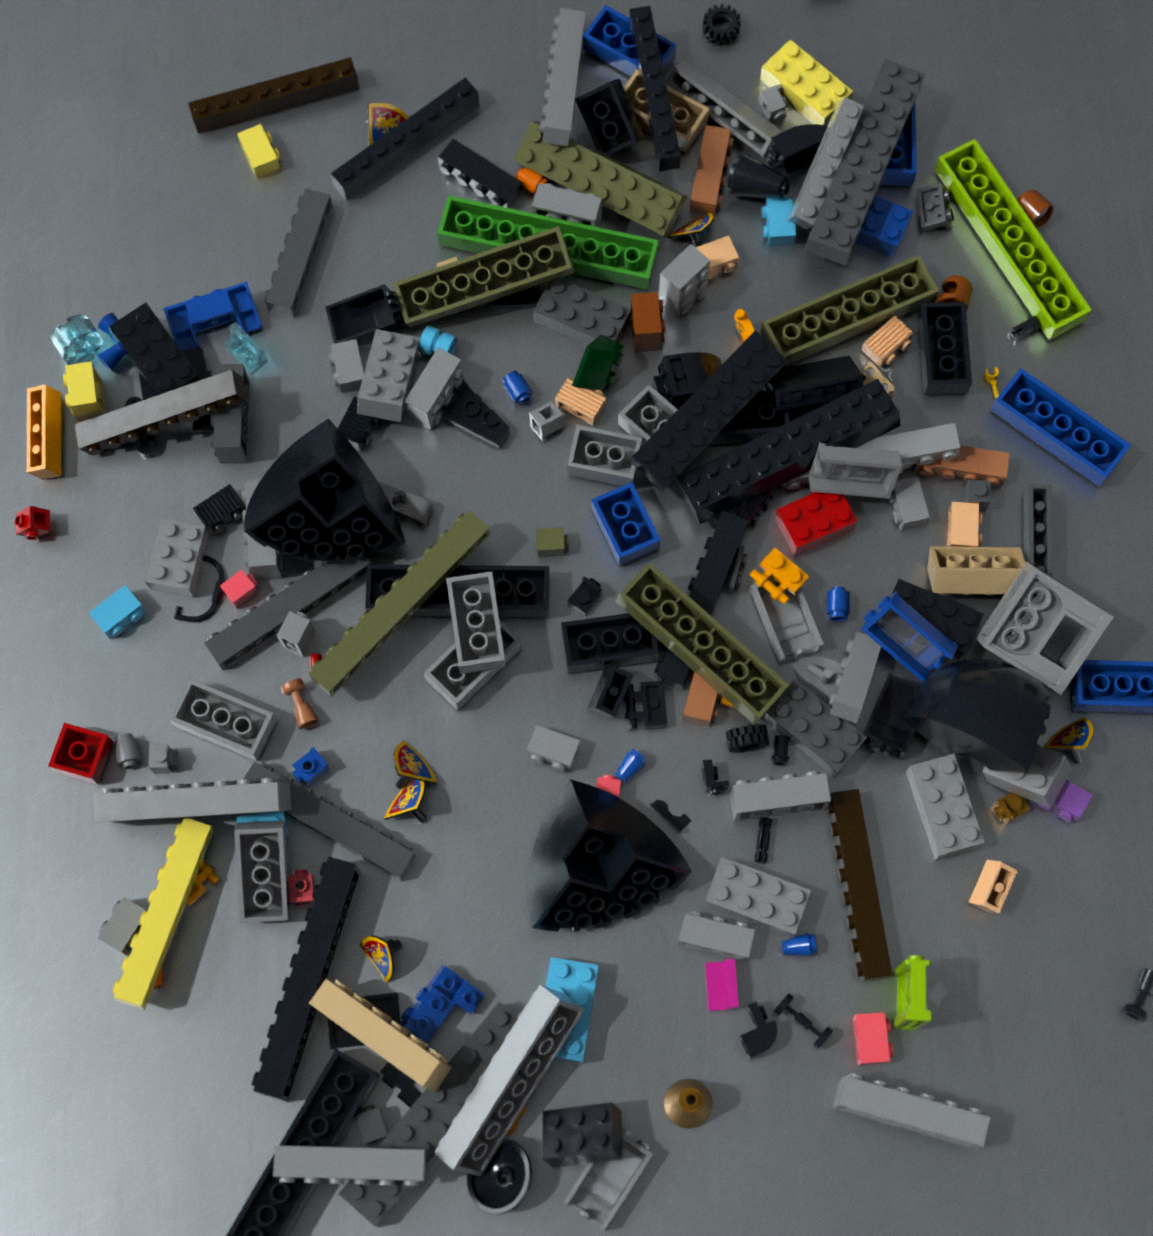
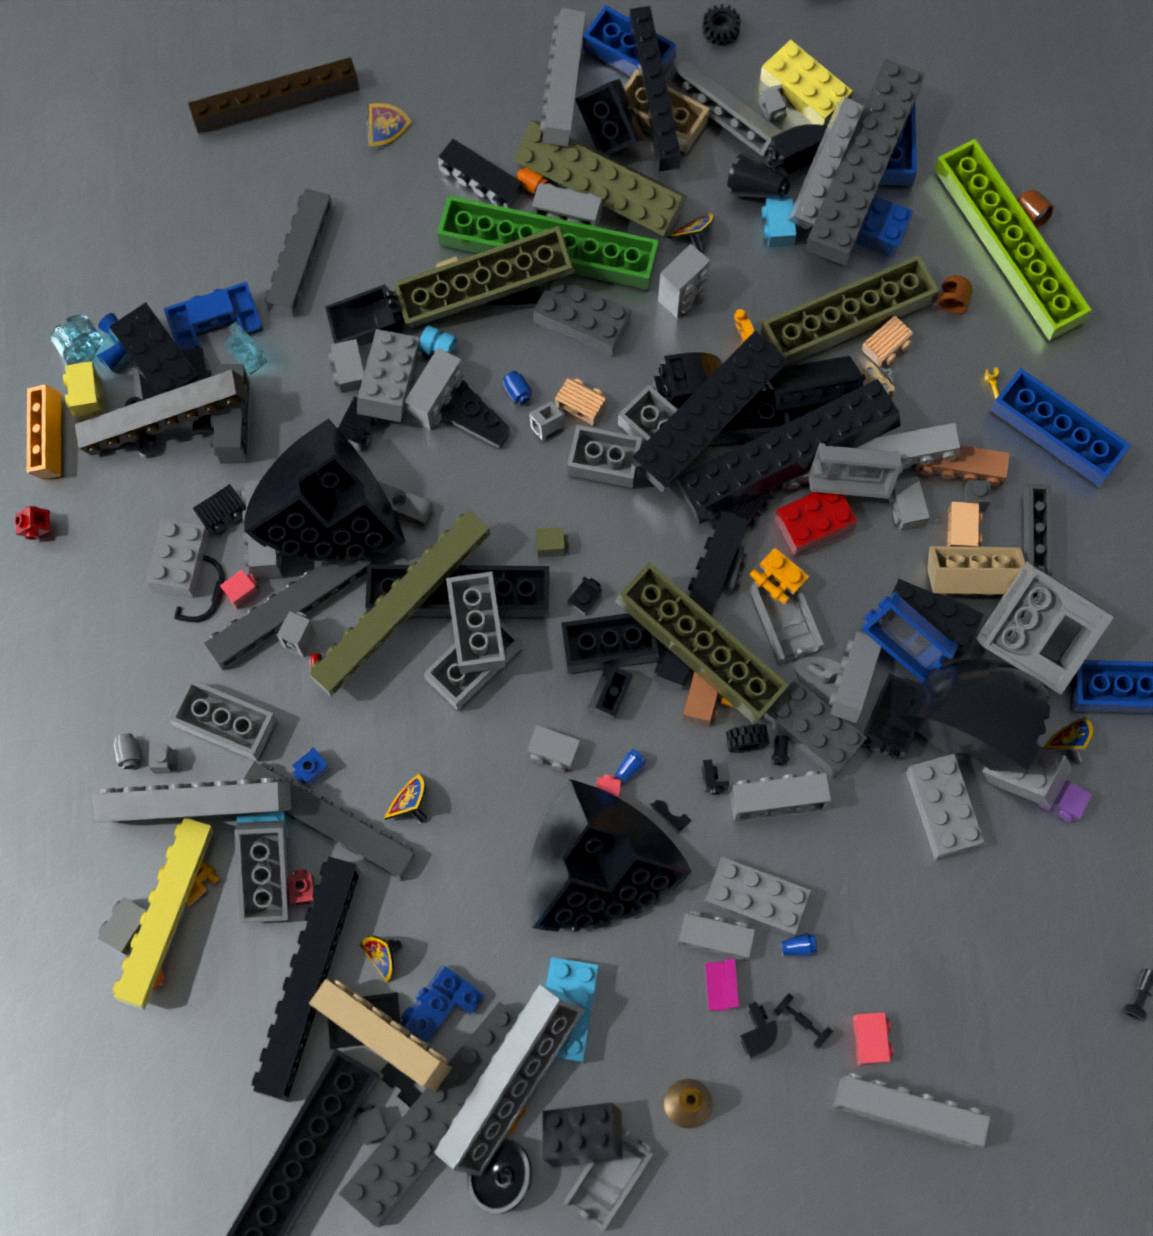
(80, 753): red brick -> none
(117, 612): medium azure brick -> none
(259, 151): light yellow brick -> none
(303, 712): nougat piece -> none
(349, 1163): light grey brick -> none
(405, 138): black brick -> none
(411, 765): shield -> none
(599, 364): dark green slope -> none
(625, 524): blue brick -> none
(647, 322): dark orange brick -> none
(653, 705): black plate -> none
(710, 168): nougat brick -> none
(721, 256): light nougat brick -> none
(763, 840): black axle -> none
(838, 604): blue brick -> none
(860, 886): dark brown brick -> none
(911, 994): lime fence -> none
(935, 207): dark grey bracket -> none
(944, 348): black brick -> none
(993, 886): light nougat brick -> none
(1010, 807): pearl gold bracket -> none
(1026, 327): black pin -> none

